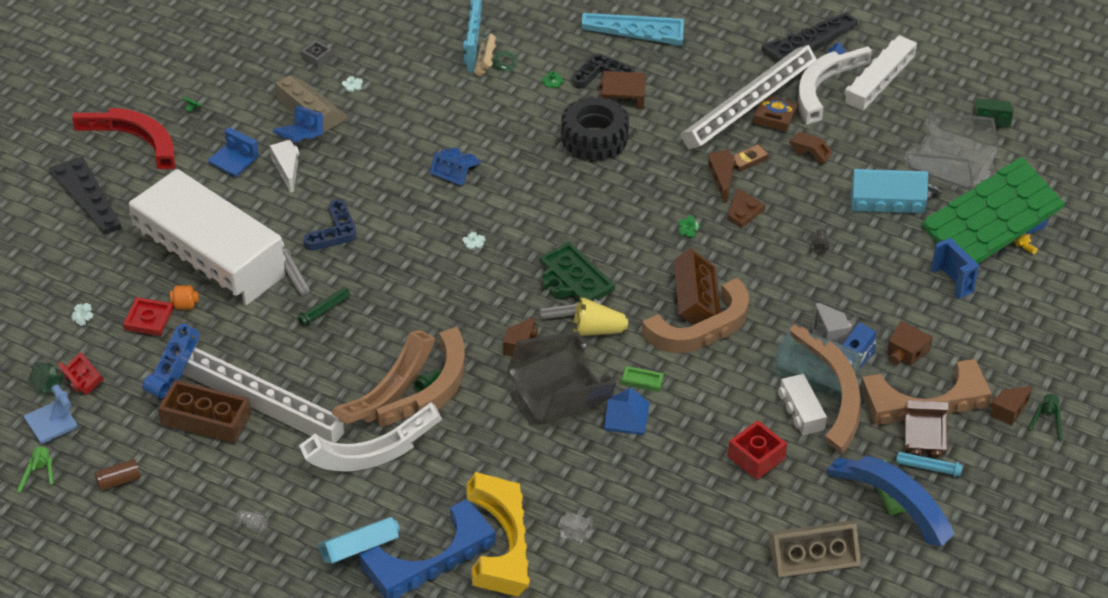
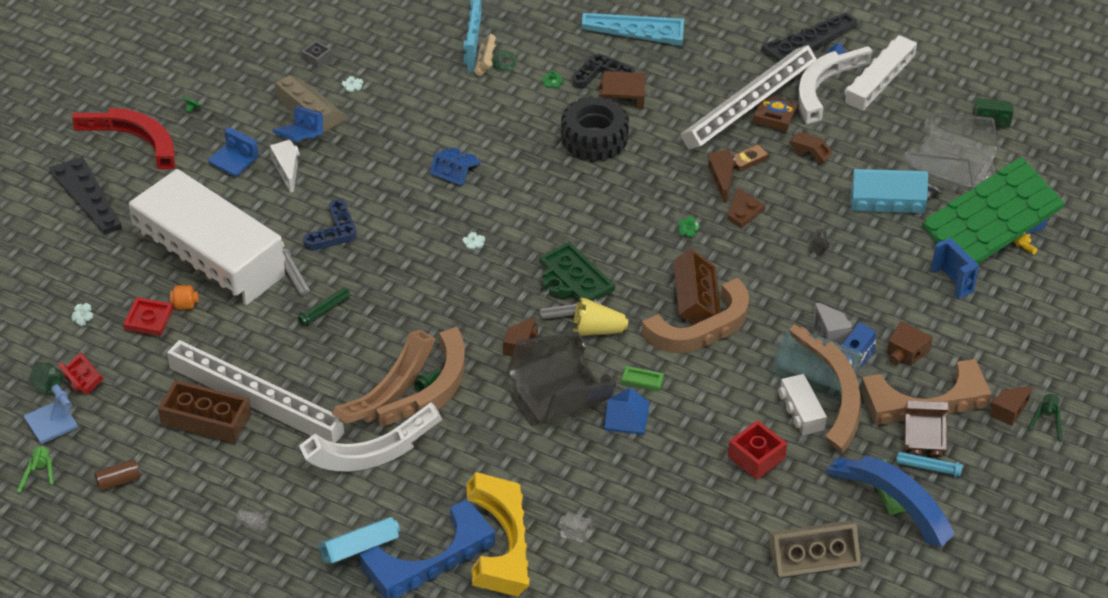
(160, 381): blue piece -> none

